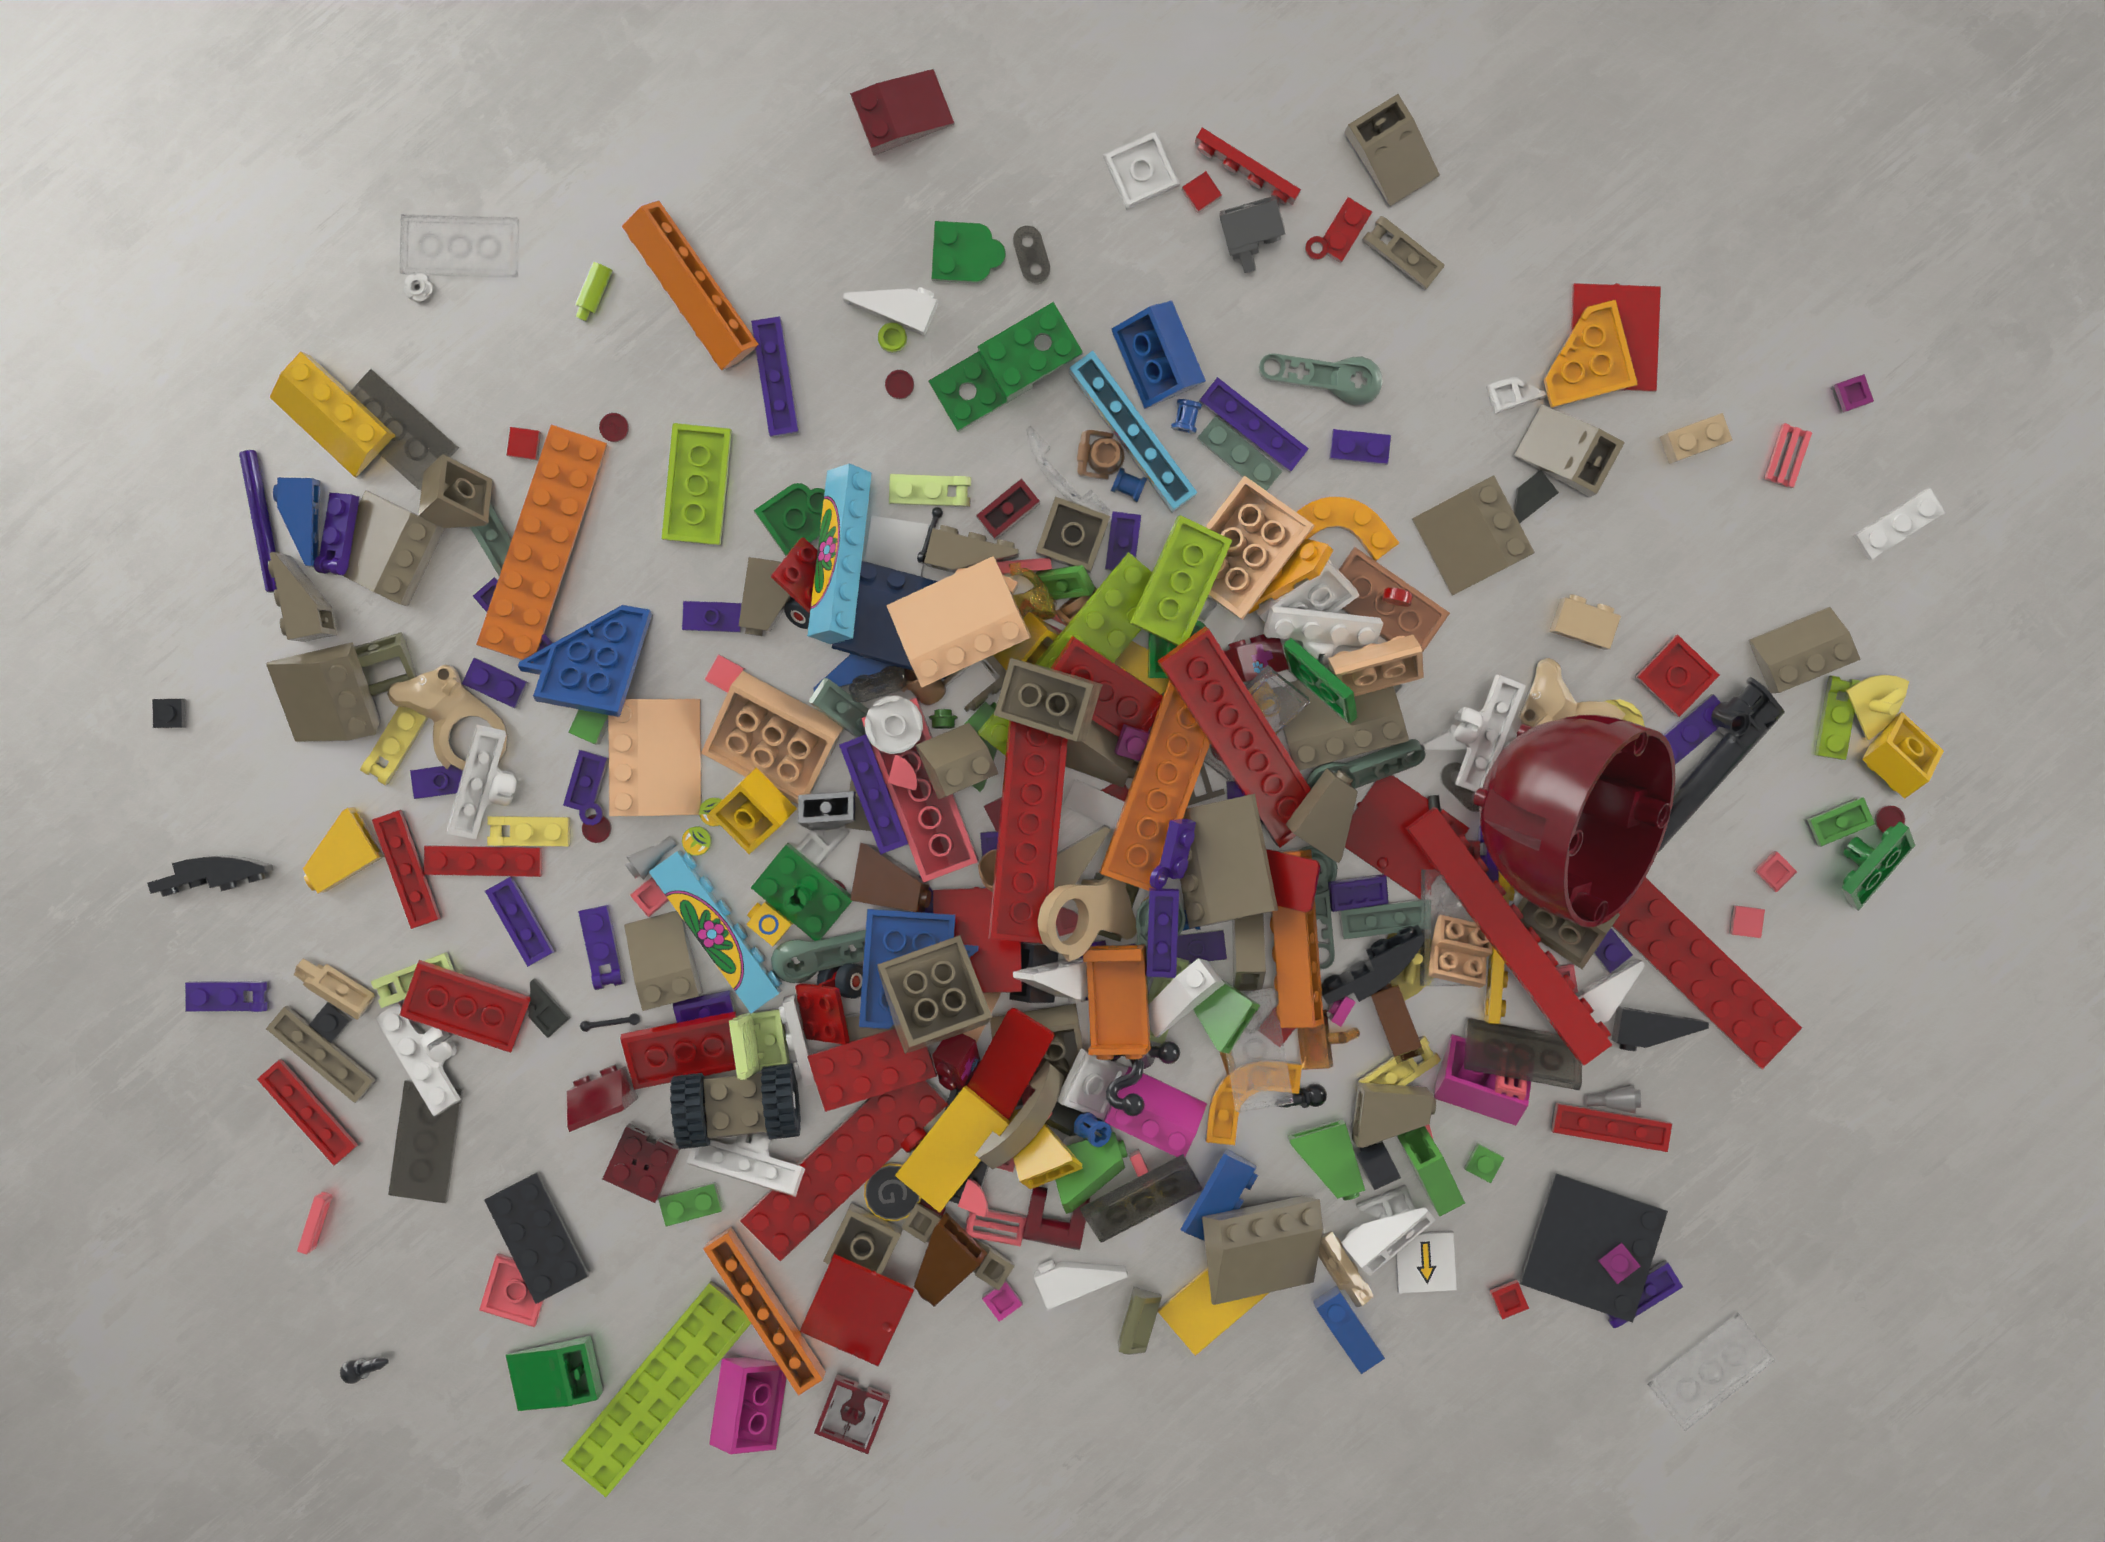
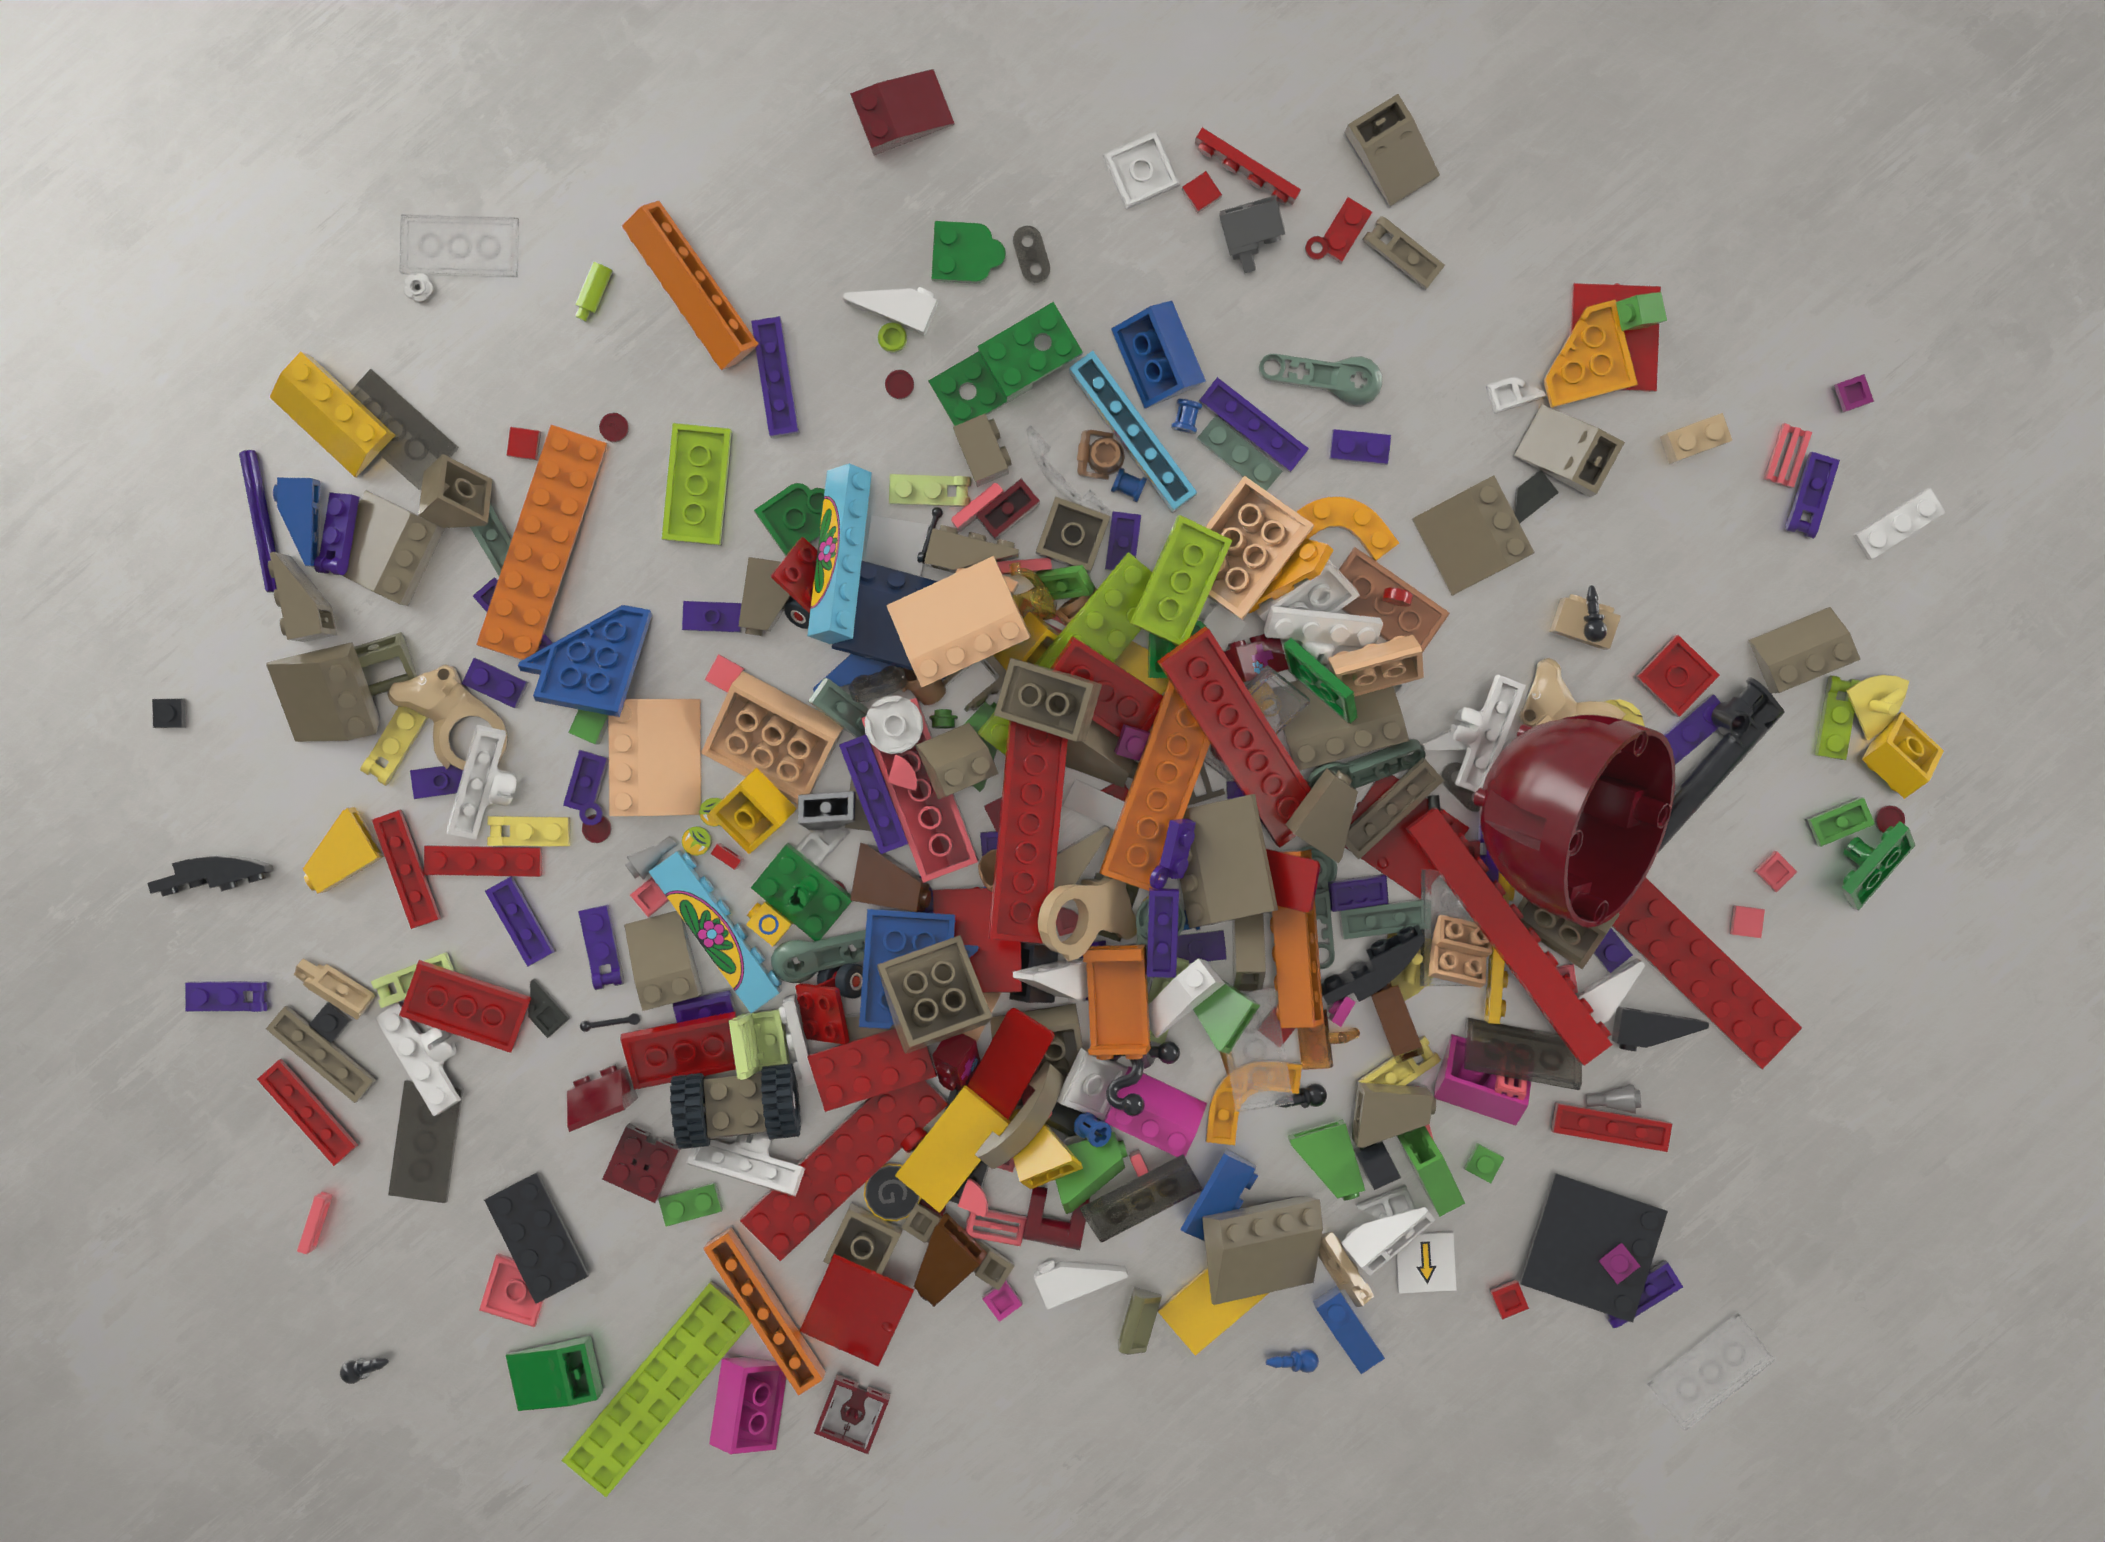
(727, 856): none -> red tile
(969, 512): none -> coral tile
(981, 450): none -> dark tan brick
(1304, 1361): none -> blue bar
(1392, 807): none -> dark tan plate
(1595, 629): none -> black bar
(1641, 311): none -> bright green brick
(1812, 494): none -> dark purple plate

